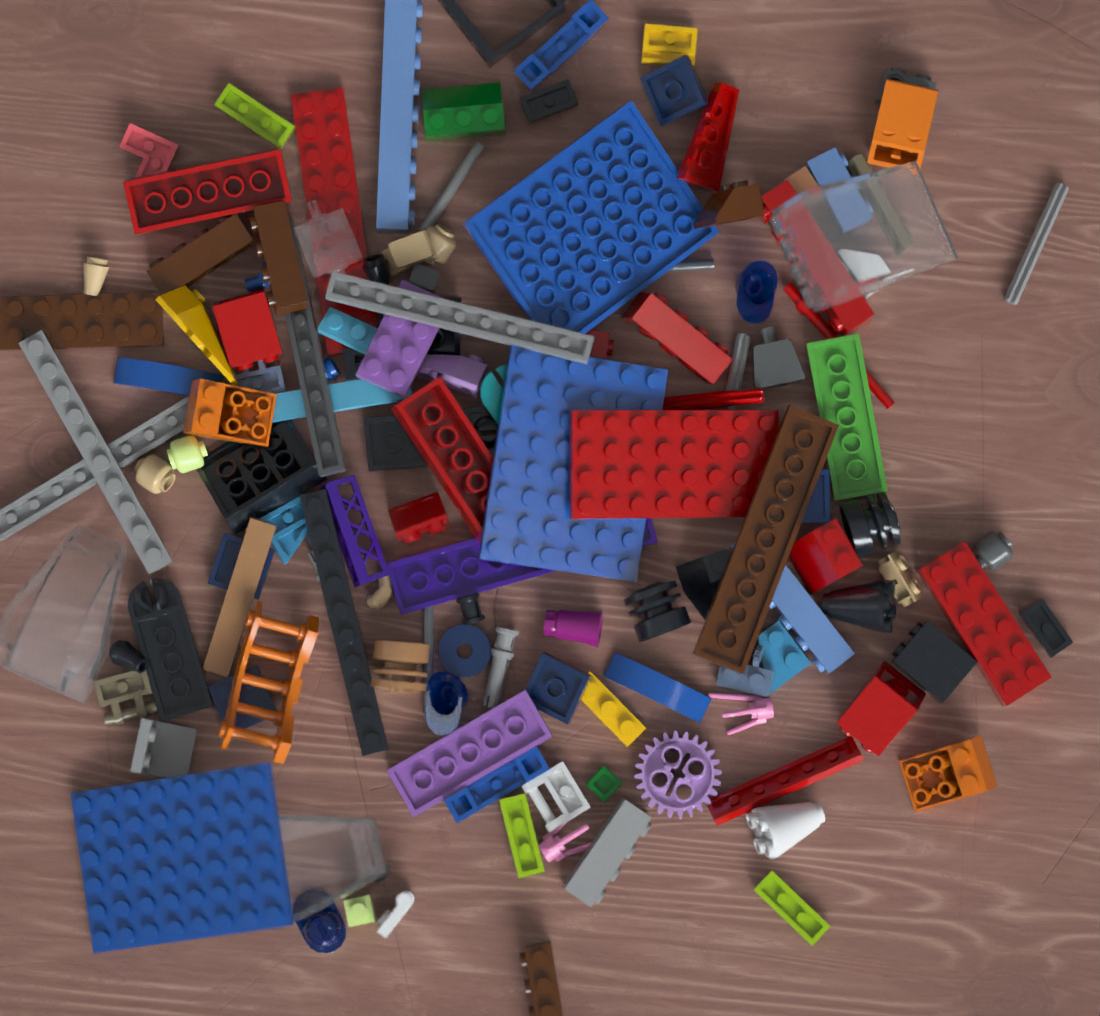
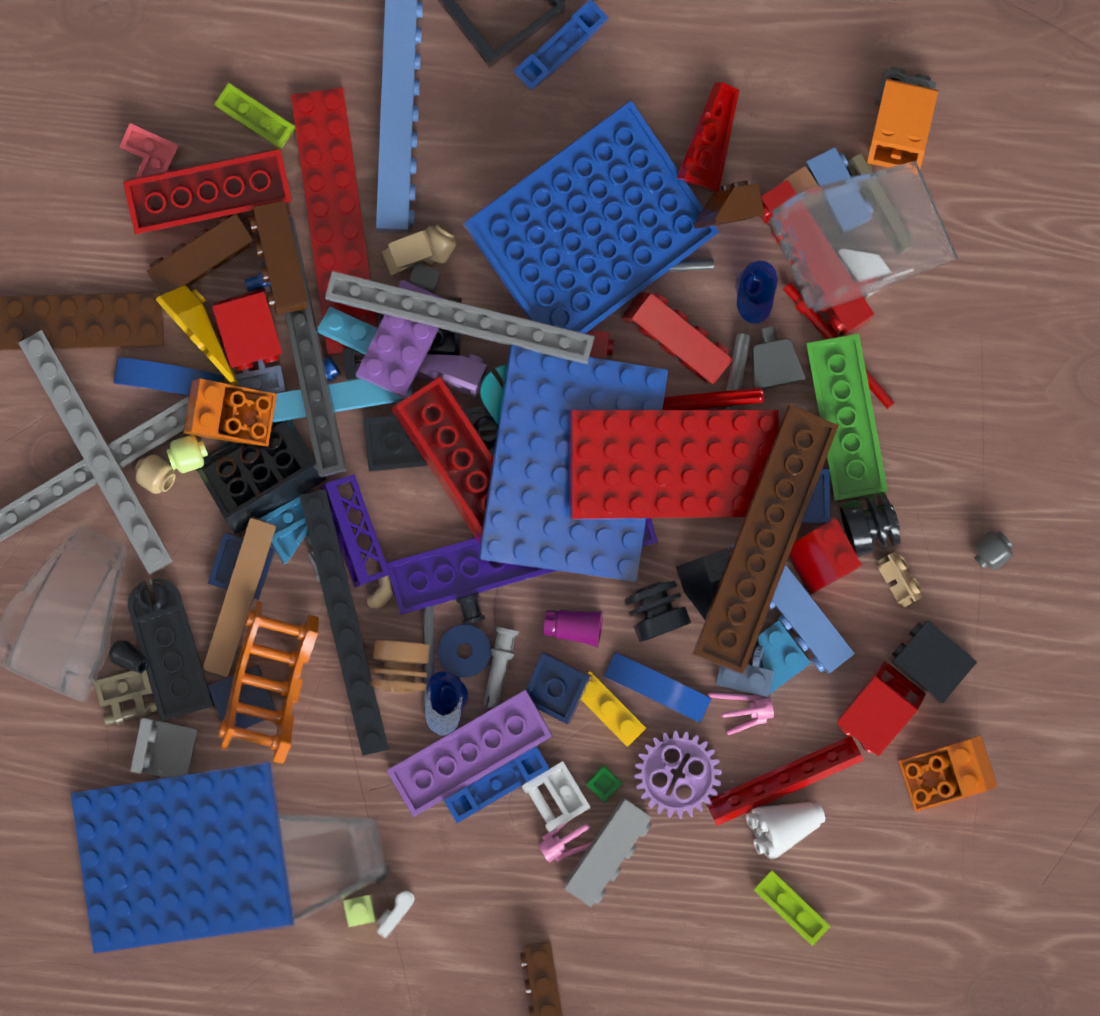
(94, 275): tan cone -> none
(323, 930): clear blue piece -> none
(327, 241): clear plate -> none
(376, 268): black cone -> none
(418, 517): red slope -> none
(452, 186): light grey bar -> none
(463, 112): green slope -> none
(521, 835): lime plate -> none
(548, 101): black plate -> none
(667, 43): yellow plate -> none
(674, 90): dark blue plate -> none
(863, 605): black cone -> none
(984, 624): red brick -> none
(1036, 243): light grey axle -> none
(1046, 628): black plate -> none

